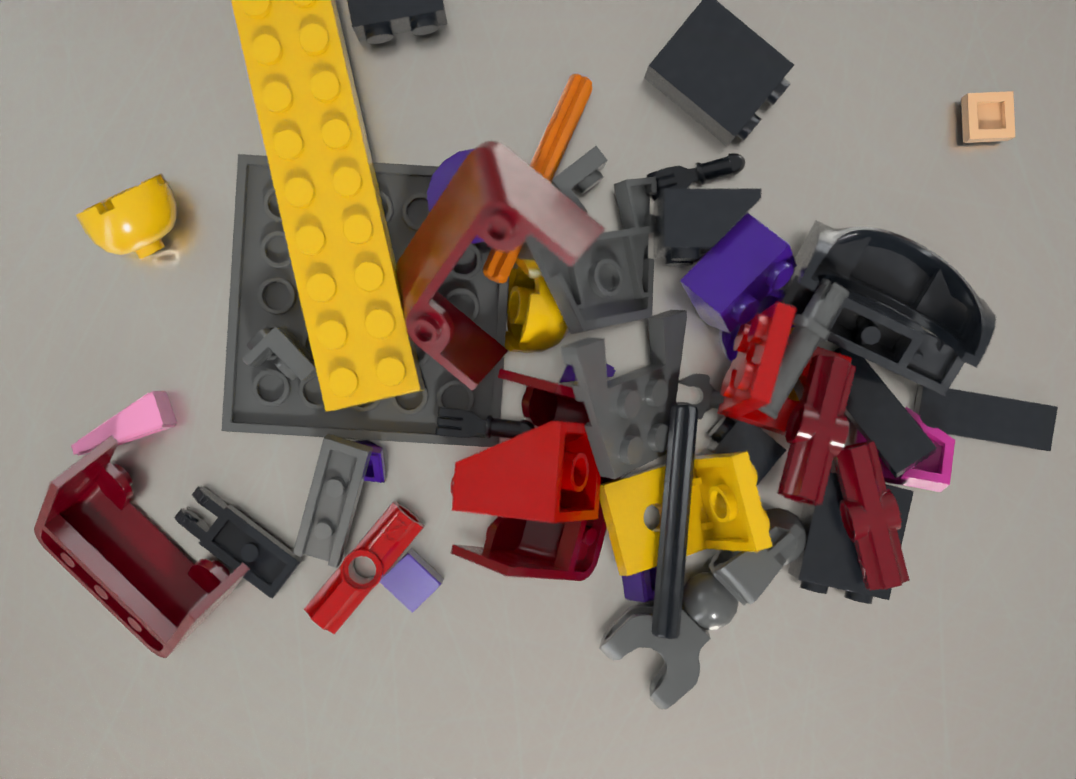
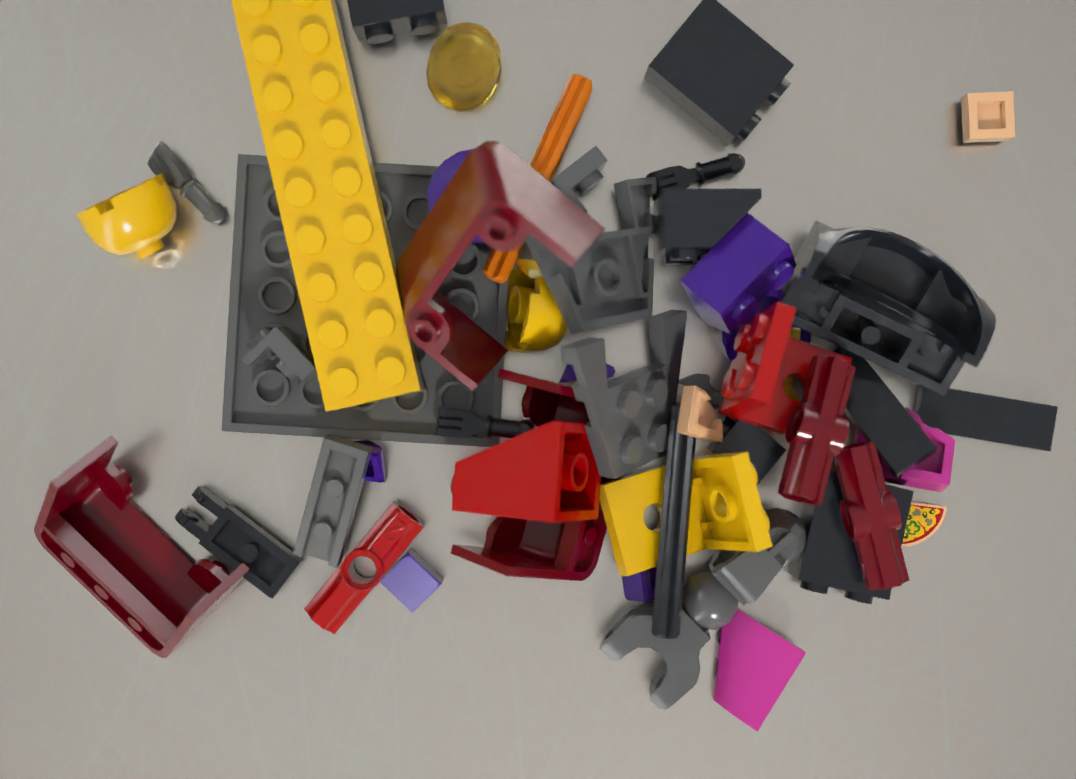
(140, 419): bright pink slope -> none
(177, 175): none -> dark grey piece
(464, 67): none -> clear yellow piece
(698, 416): none -> light nougat tile
(752, 668): none -> dark pink slope
(808, 332): dark grey pin -> none
(922, 522): none -> tile

